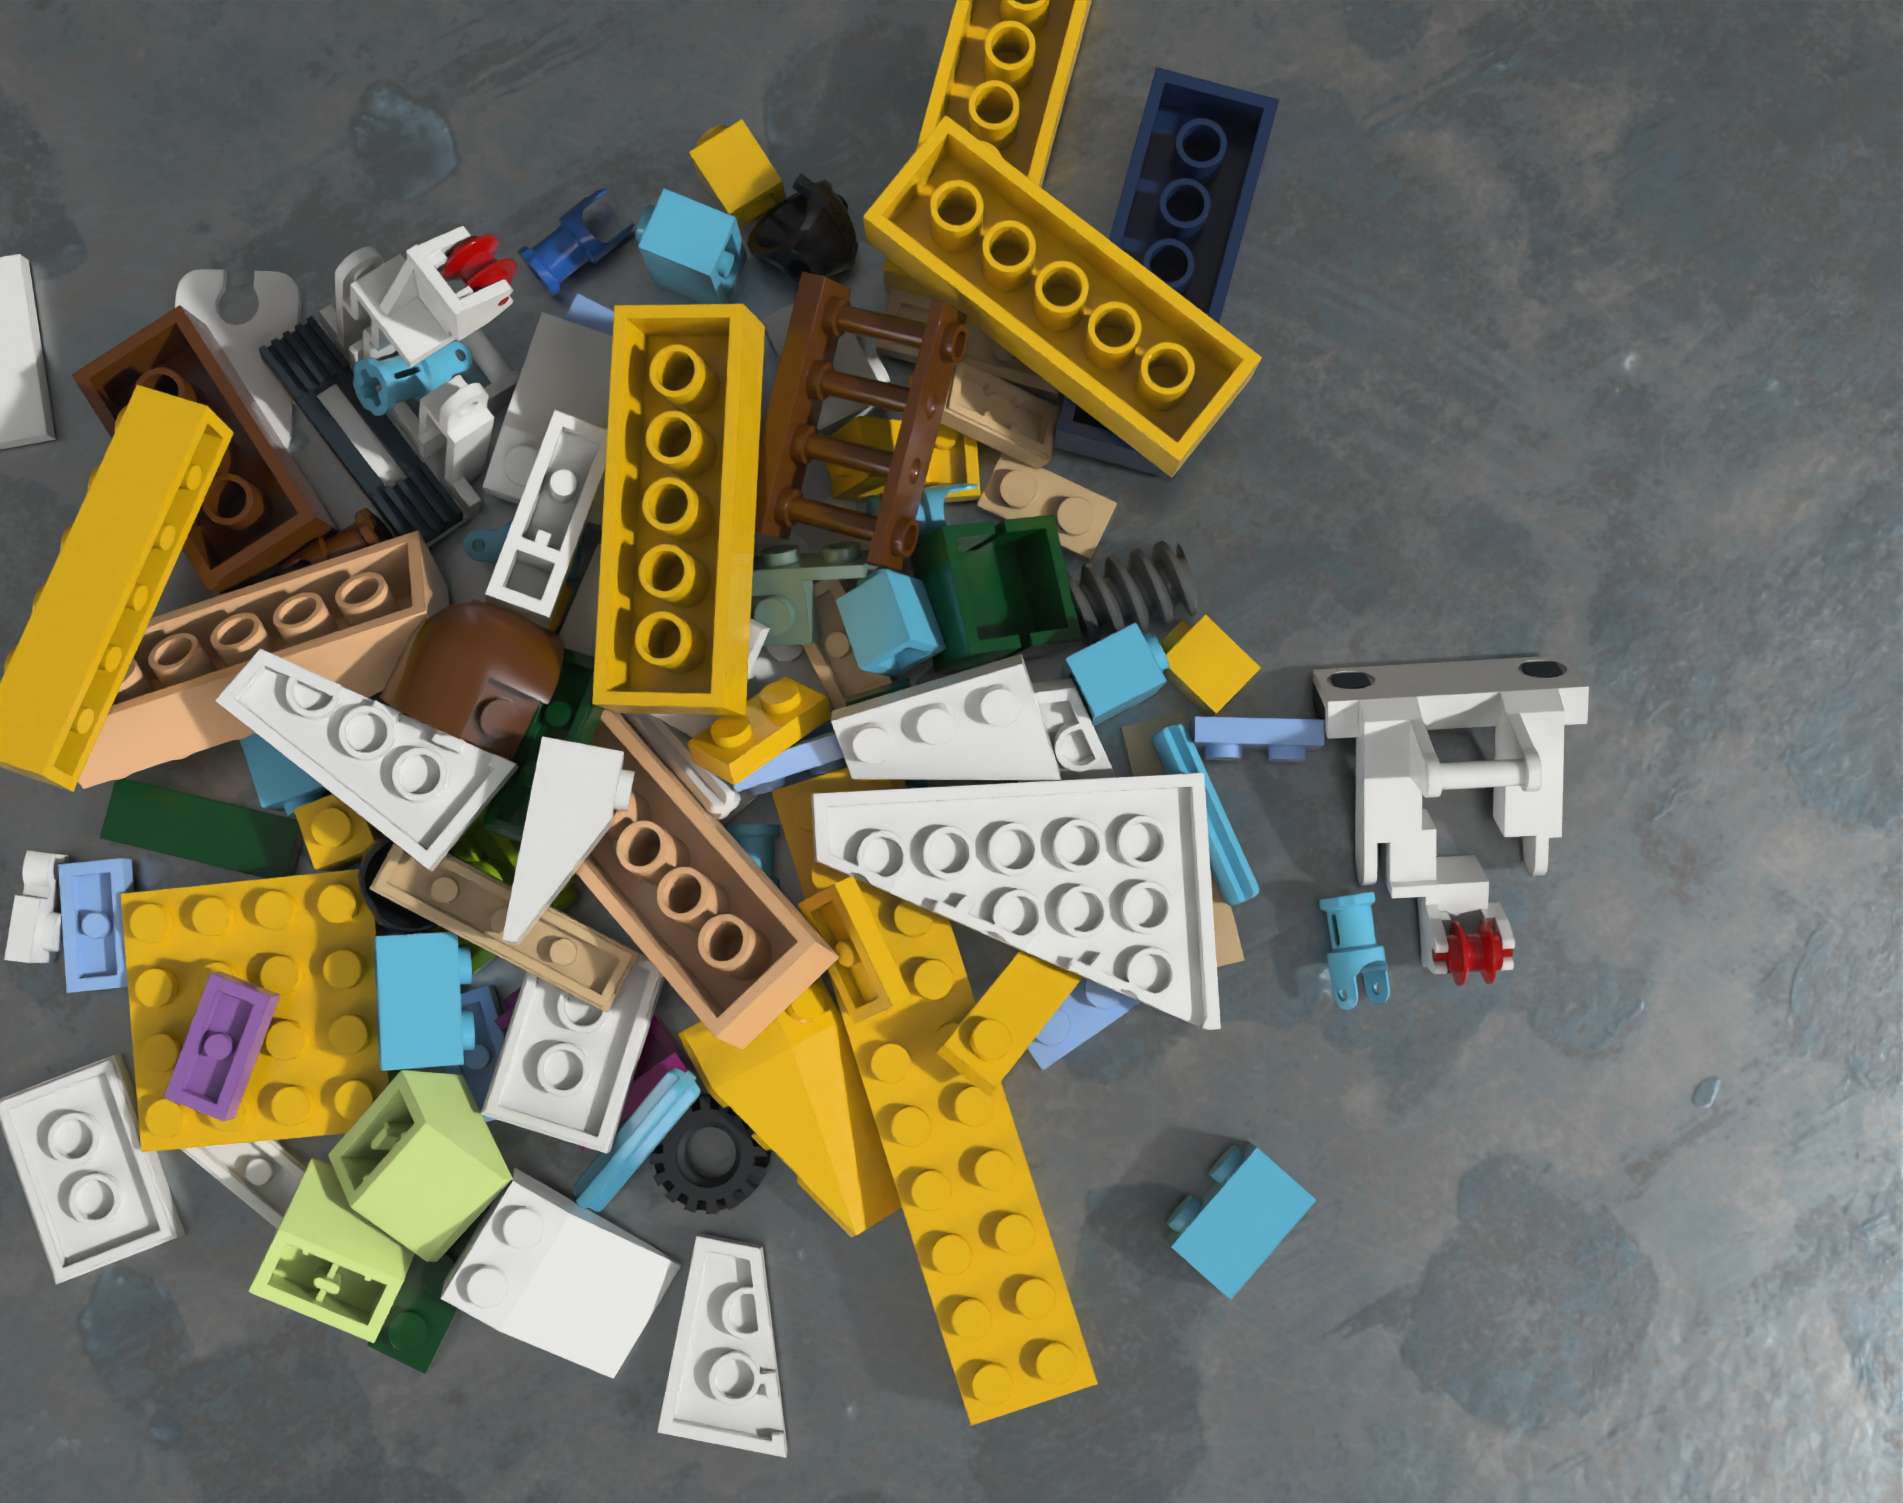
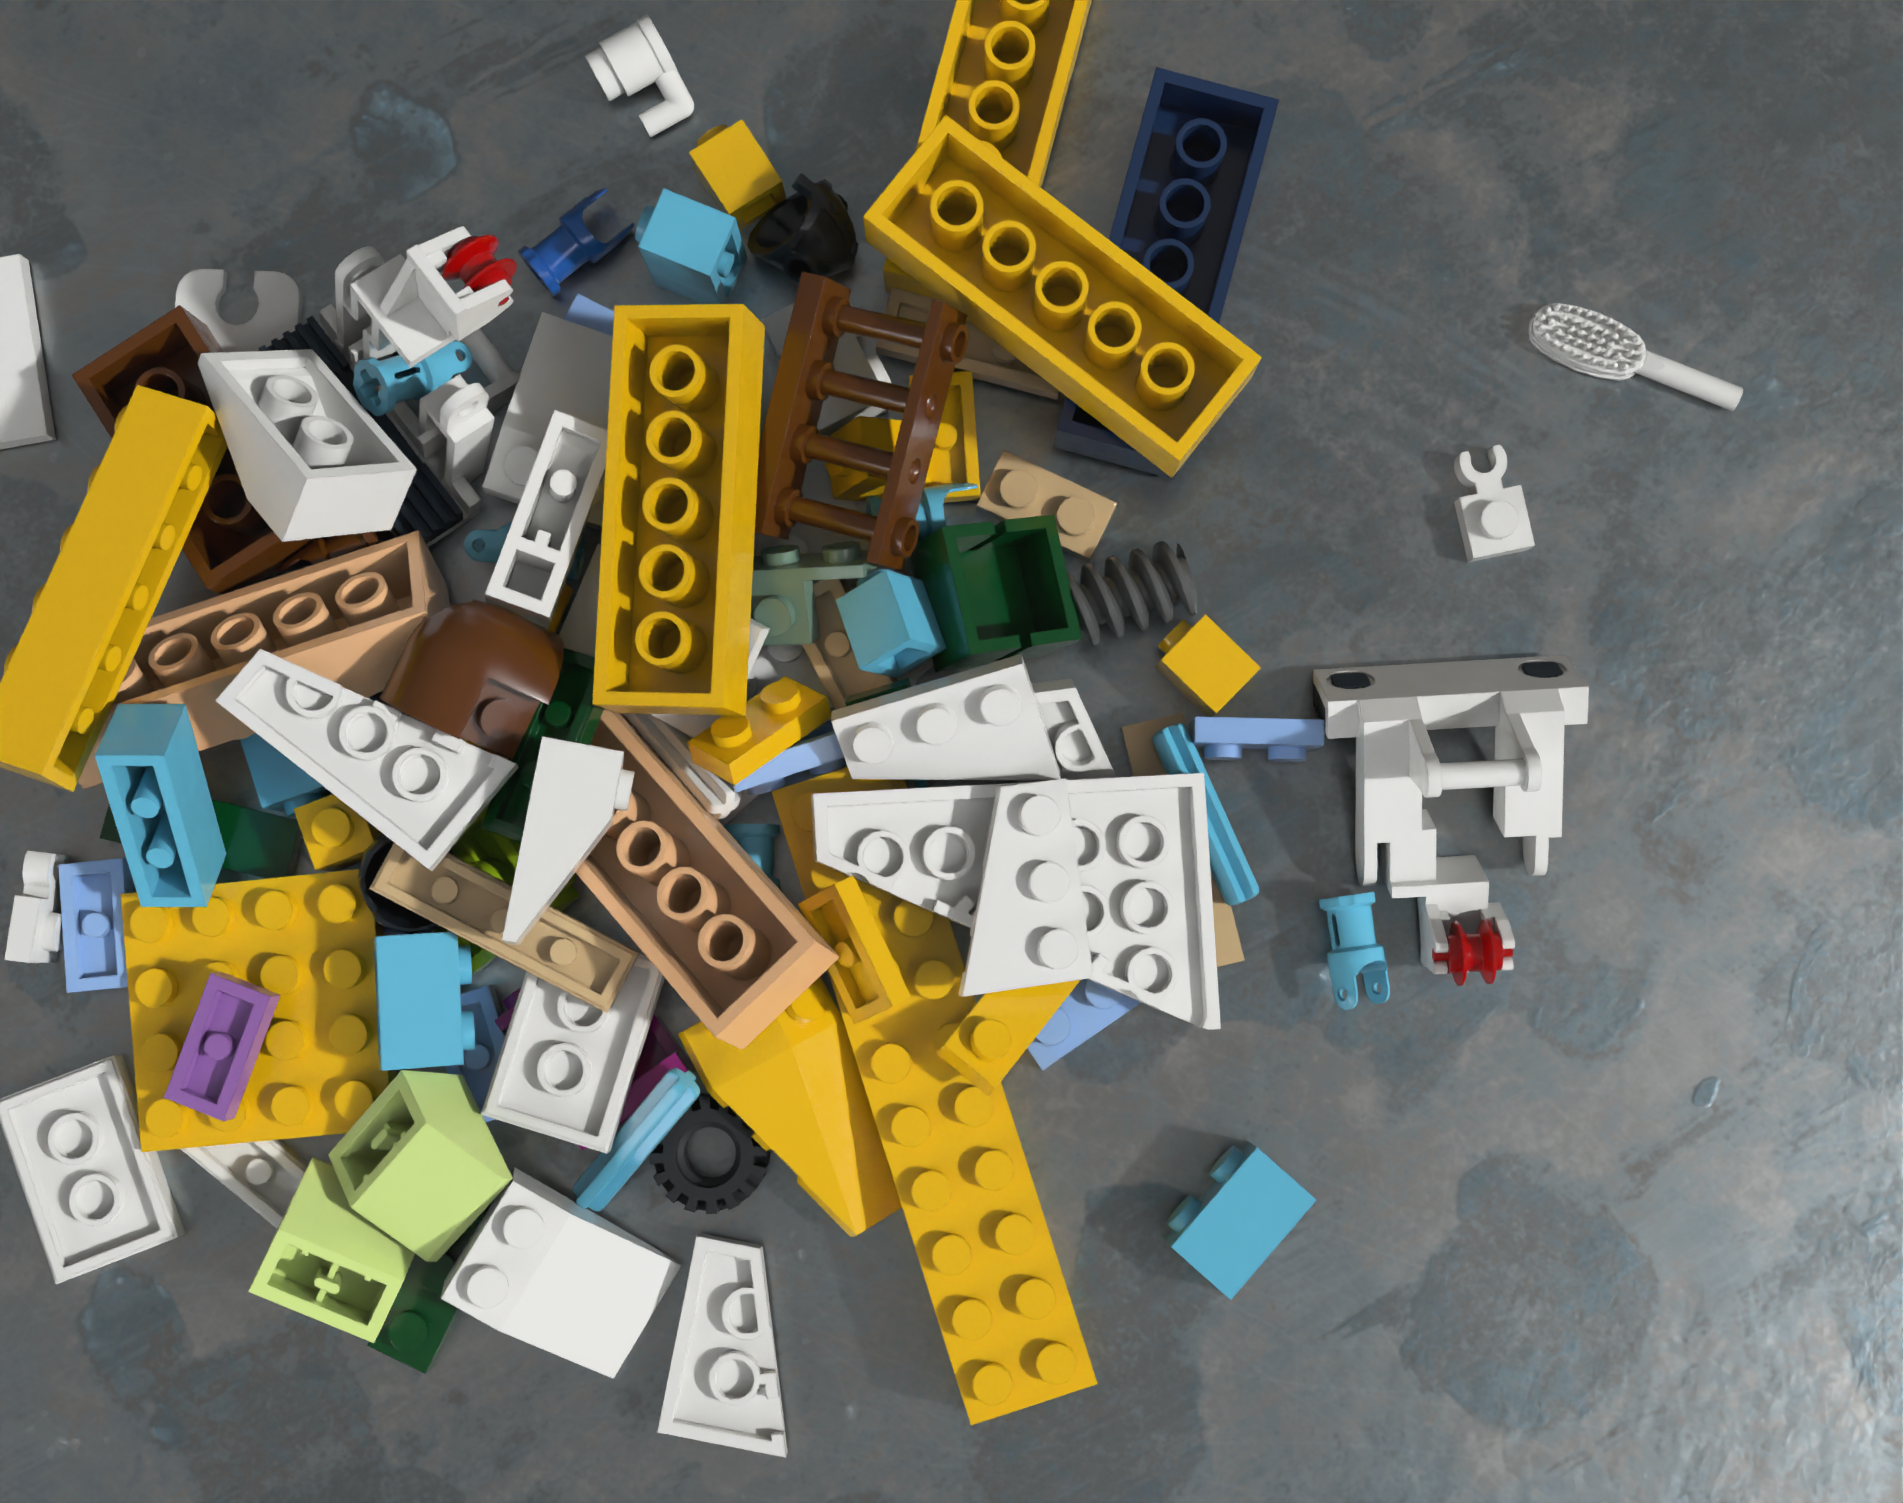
(161, 804): none -> medium azure brick
(304, 445): none -> white slope
(634, 61): none -> white piece
(1000, 415): tan plate -> none
(1030, 895): none -> white wing
(1117, 672): medium azure brick -> none
(1492, 517): none -> white plate
(1612, 351): none -> white piece

